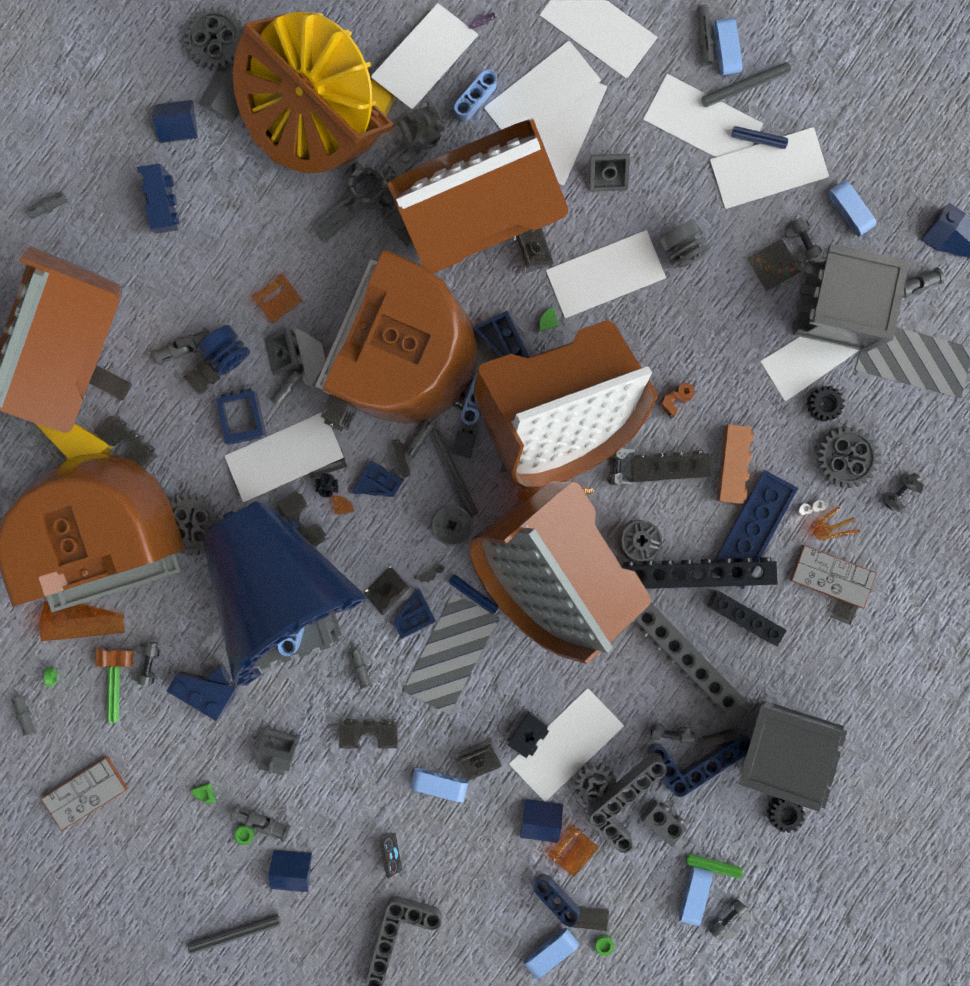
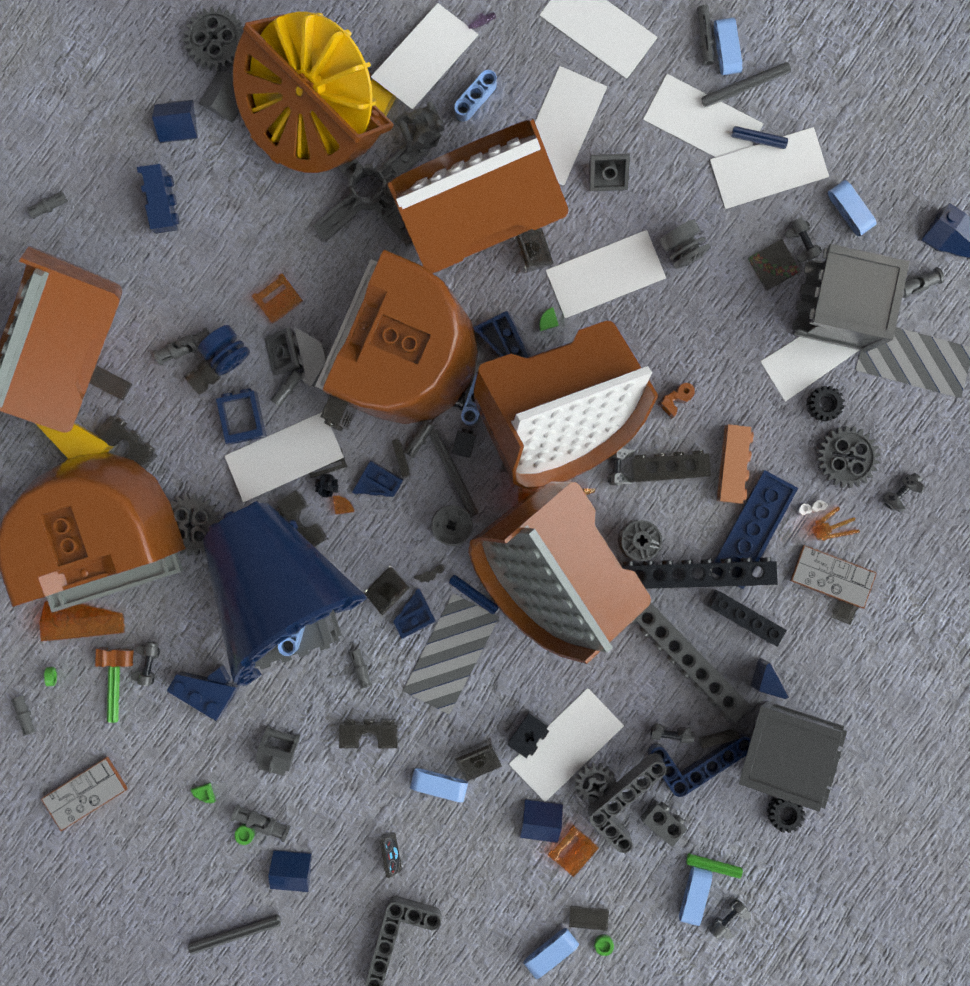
(545, 89): white sticker -> none
(559, 910): dark blue beam -> none
(767, 681): none -> dark blue slope

